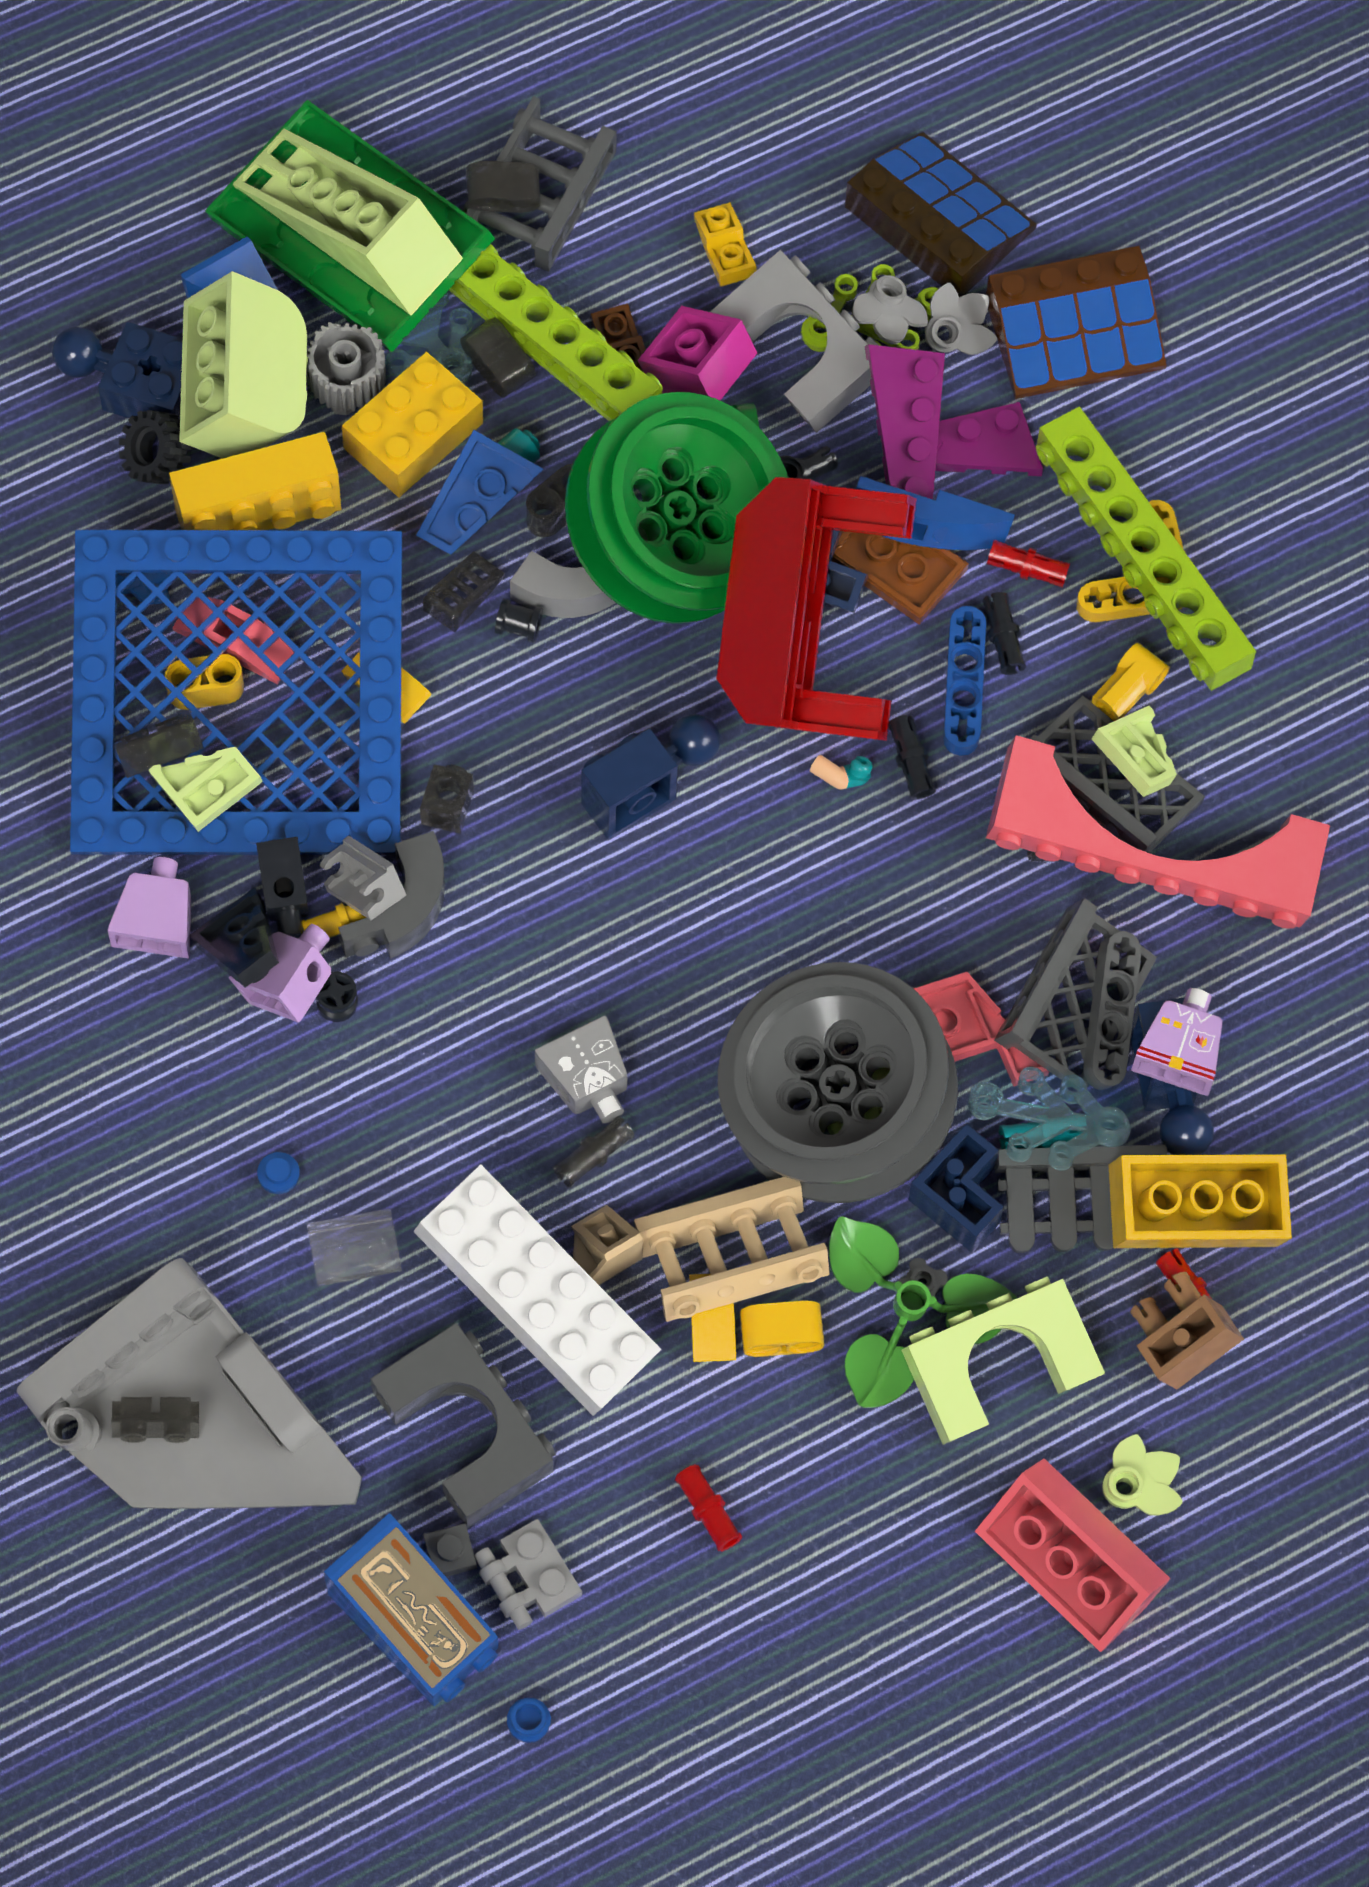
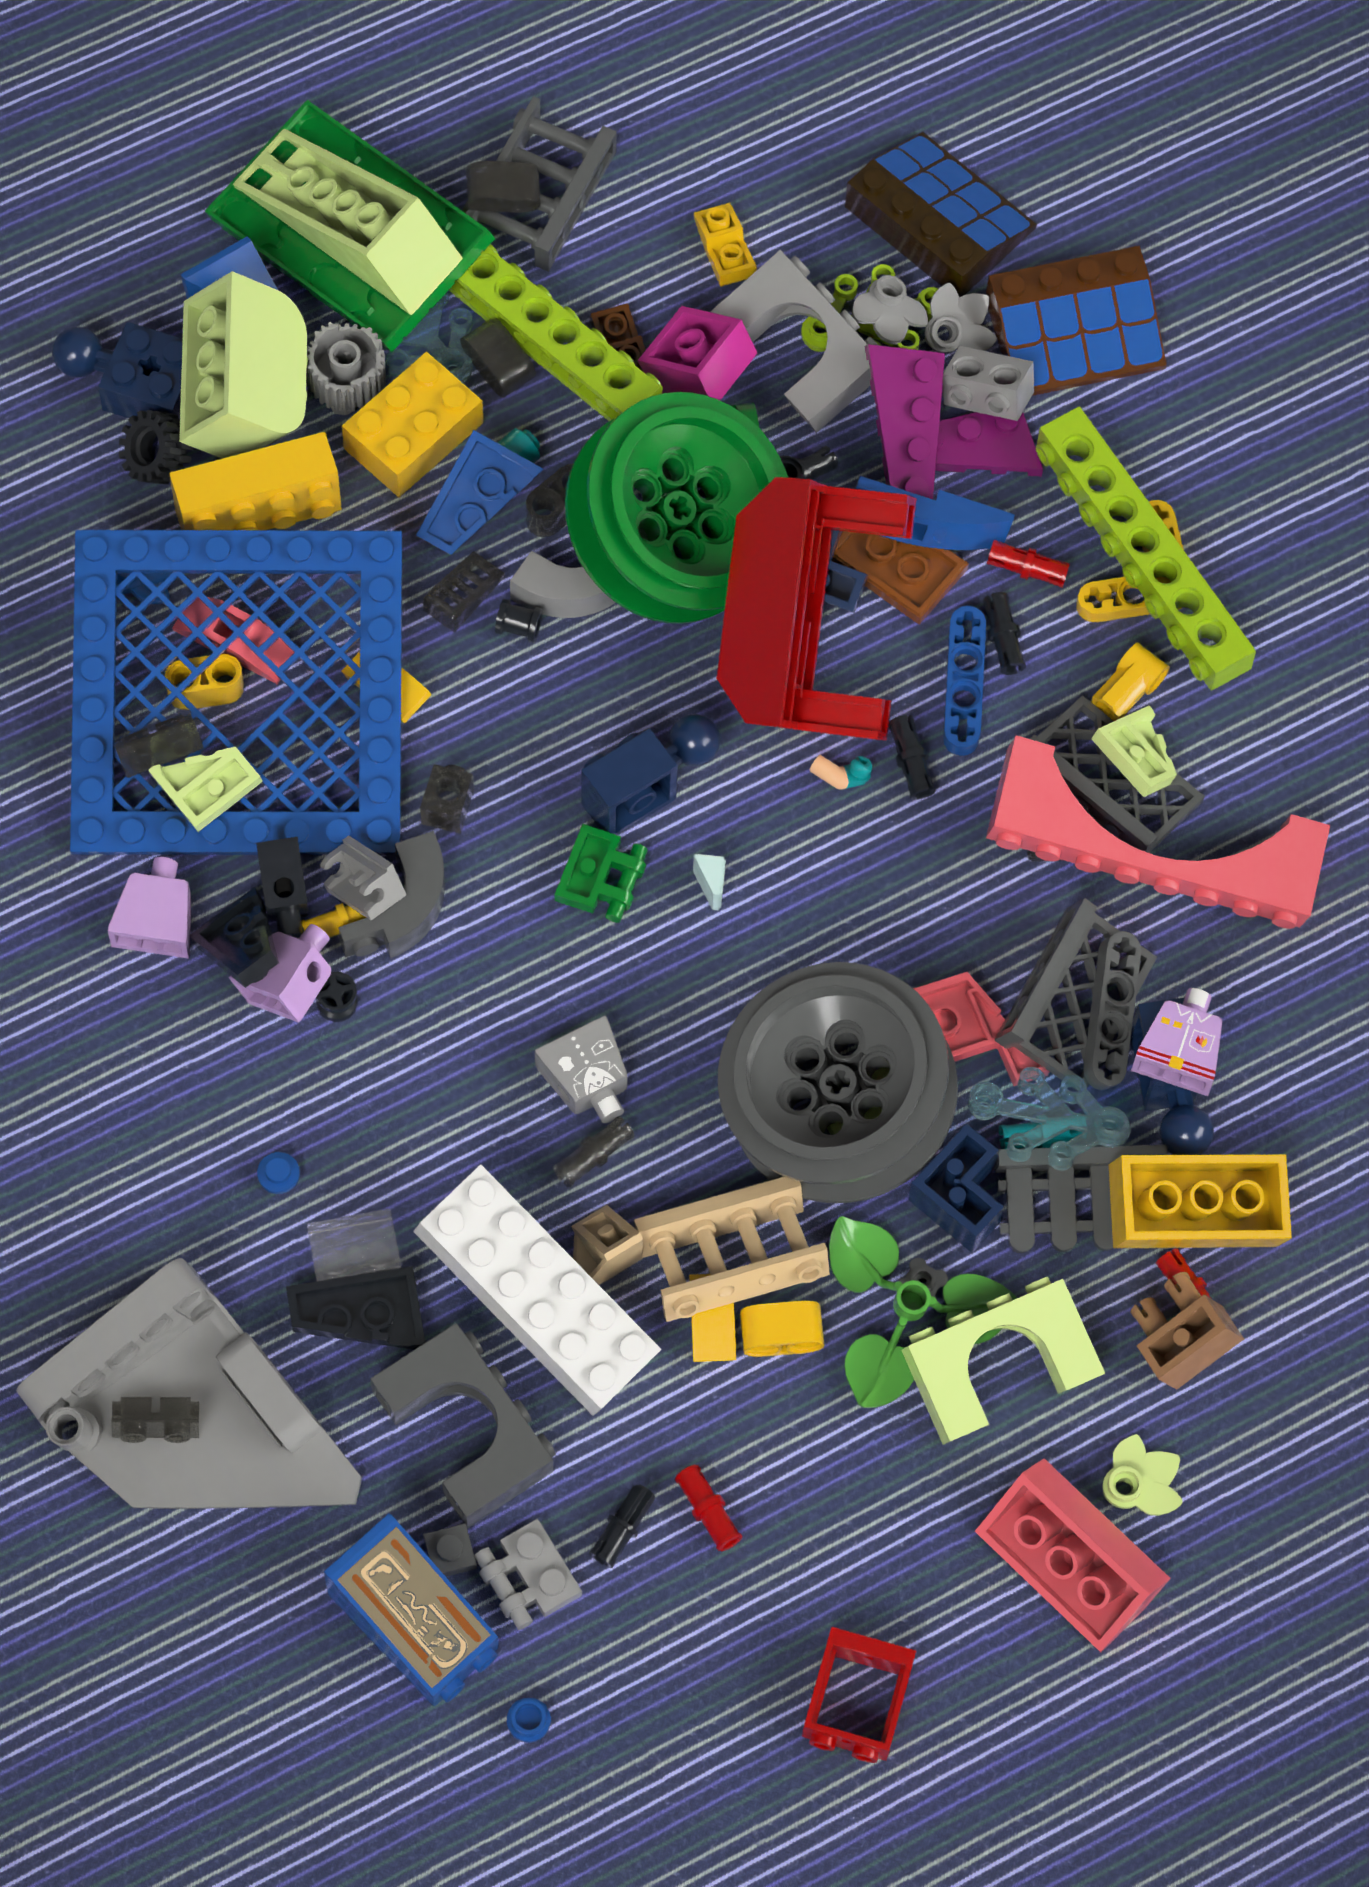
(360, 1308): none -> black wing
(588, 868): none -> green plate
(622, 1526): none -> black axle
(710, 875): none -> light aqua slope
(872, 1654): none -> red window
(988, 383): none -> light grey brick

